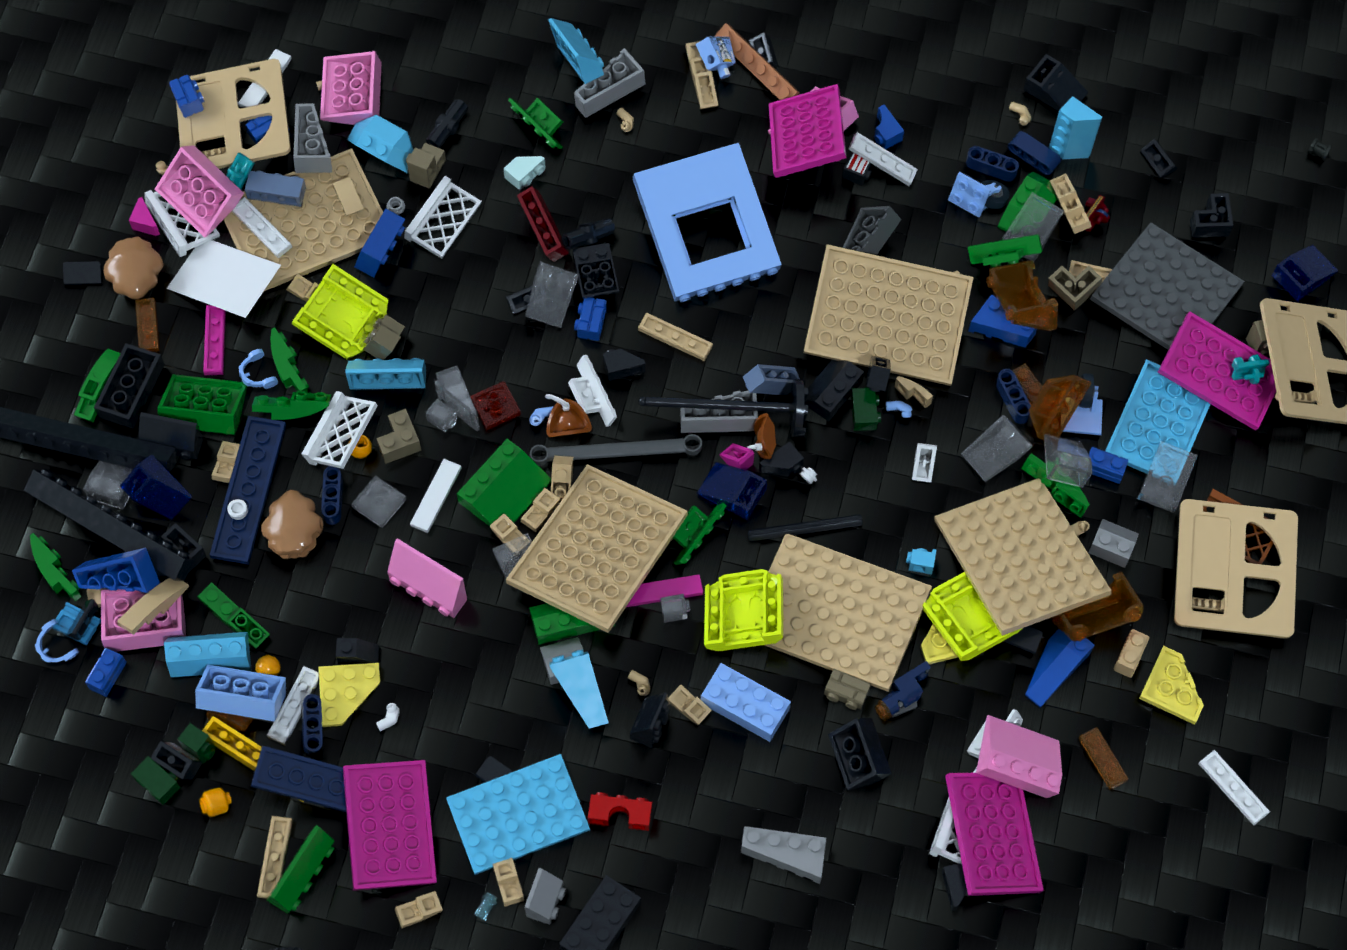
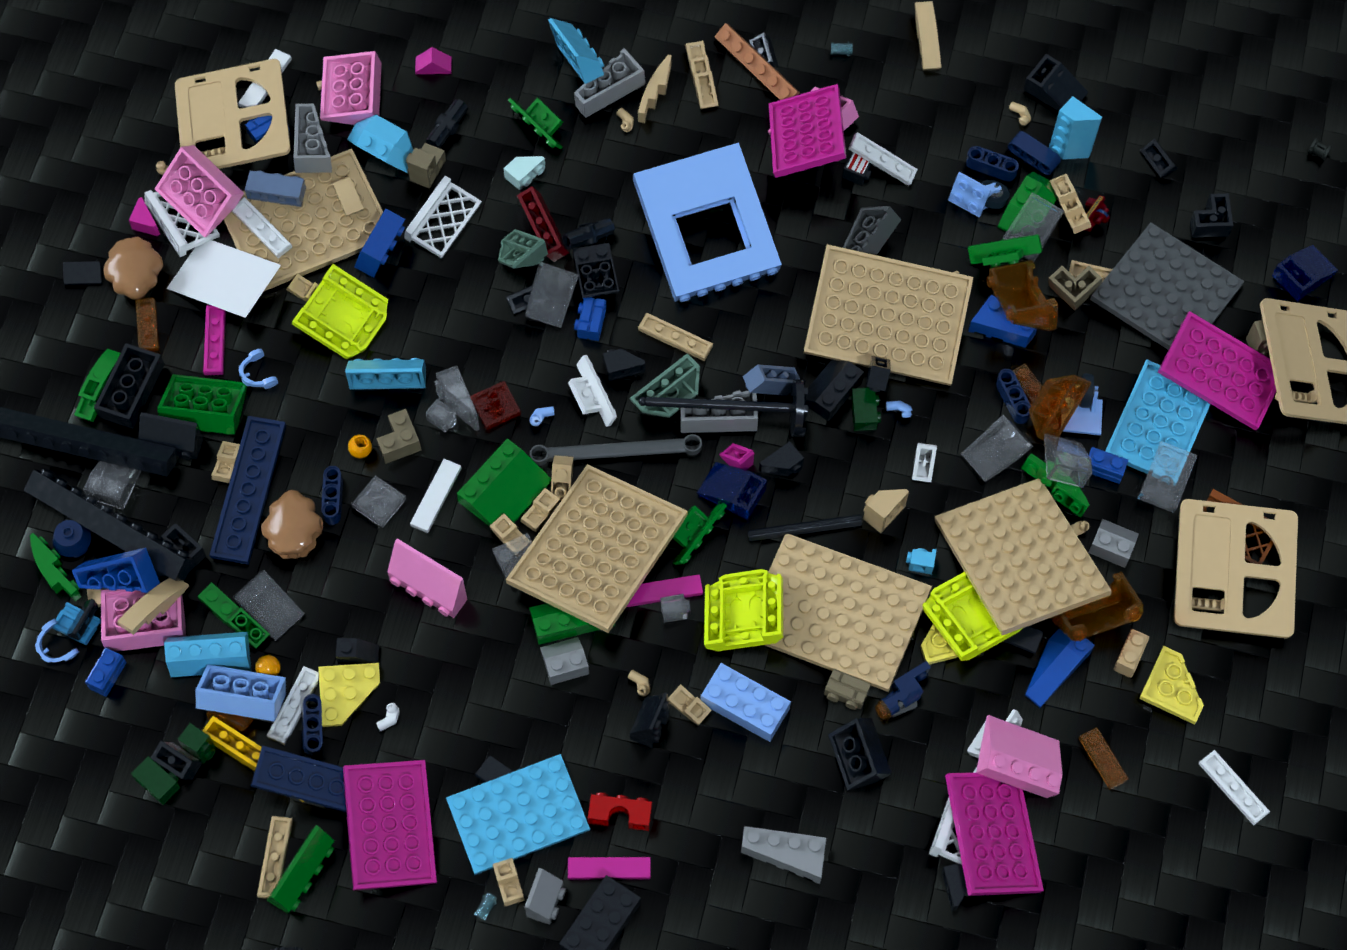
(71, 539): none -> dark blue cone
(156, 488): clear blue slope -> none
(186, 95): blue brick -> none
(215, 802): light orange head -> none
(237, 509): white tile -> none
(240, 170): teal hips -> none
(268, 604): none -> clear slope
(285, 362): green slope -> none
(298, 406): green slope -> none
(329, 426): white fence -> none
(383, 337): dark tan brick -> none
(396, 201): light grey plate -> none
(418, 910): tan slope -> none
(433, 62): none -> dark pink slope
(522, 250): none -> sand green wedge
(566, 418): dark orange hat -> none
(579, 682): medium azure slope -> none
(611, 866): none -> dark pink tile
(656, 85): none -> tan slope
(677, 381): none -> sand green wedge
(717, 54): light blue torso -> none
(766, 437): dark orange hat -> none
(808, 474): white plate -> none
(841, 48): none -> clear light blue pin
(884, 507): none -> tan slope
(889, 130): blue arch -> none
(909, 388): tan slope -> none
(927, 35): none -> tan slope
(1250, 370): teal hips -> none

